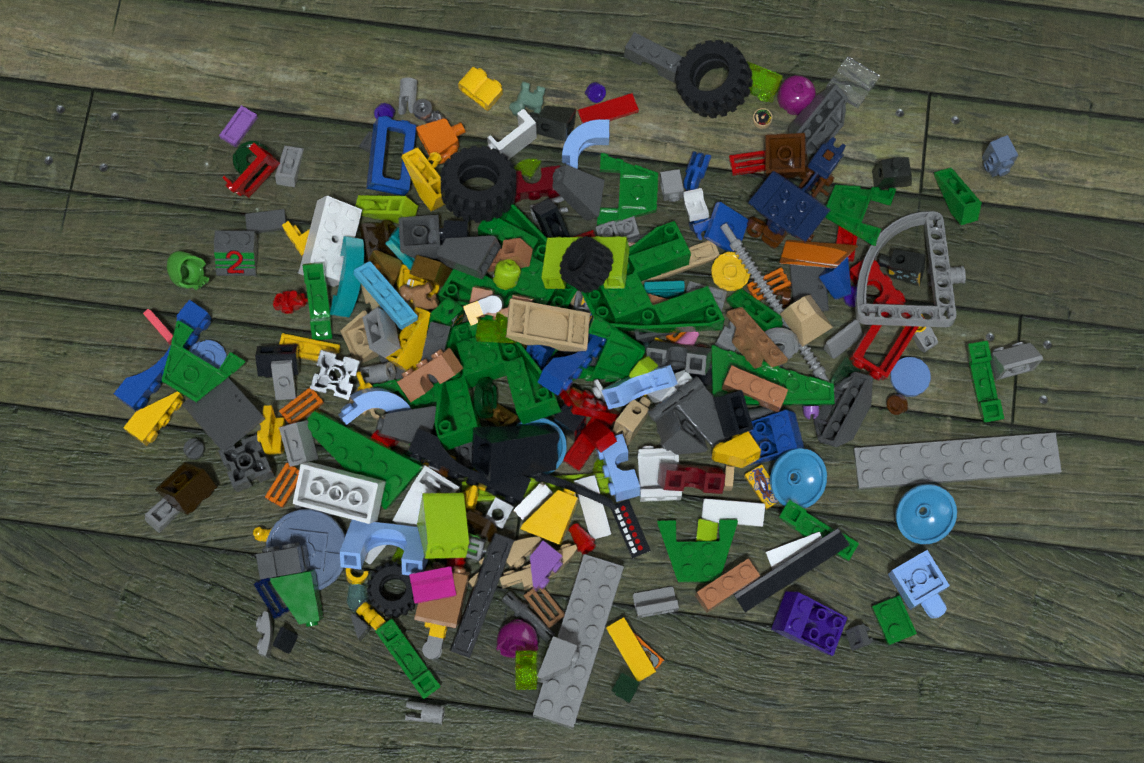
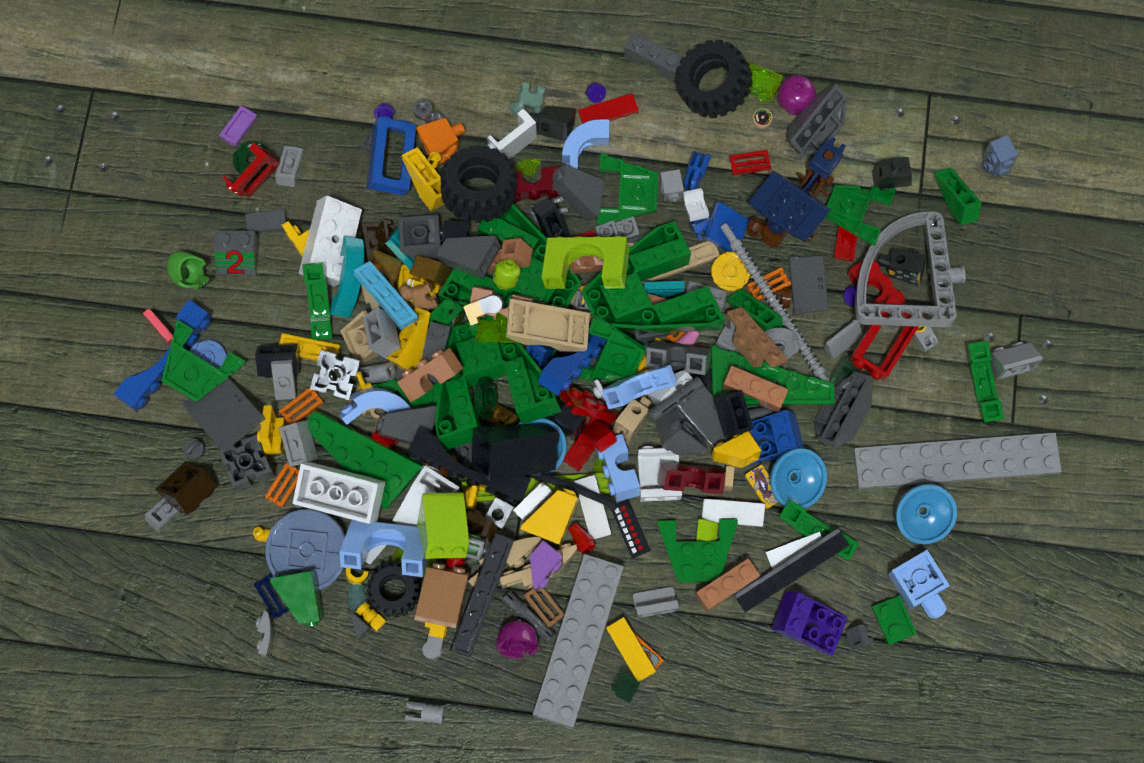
(149, 420): yellow slope -> none
(285, 640): black slope -> none
(287, 561): dark grey brick -> none
(289, 301): red piece -> none
(386, 207): lime slope -> none
(407, 94): light grey hinge -> none
(407, 658): green slope -> none
(432, 585): dark pink panel -> none
(480, 88): yellow brick -> none
(526, 670): clear neon green slope -> none
(558, 659): light grey slope -> none
(586, 264): black tyre -> none
(643, 366): lime slope -> none
(787, 155): reddish brown slope -> none
(806, 319): tan slope -> none
(808, 410): medium lavender hinge -> none
(815, 253): orange sticker -> none
(837, 280): blue slope -> none
(854, 81): clear slope -> none
(897, 404): reddish brown tile -> none
(910, 377): medium blue tile -> none

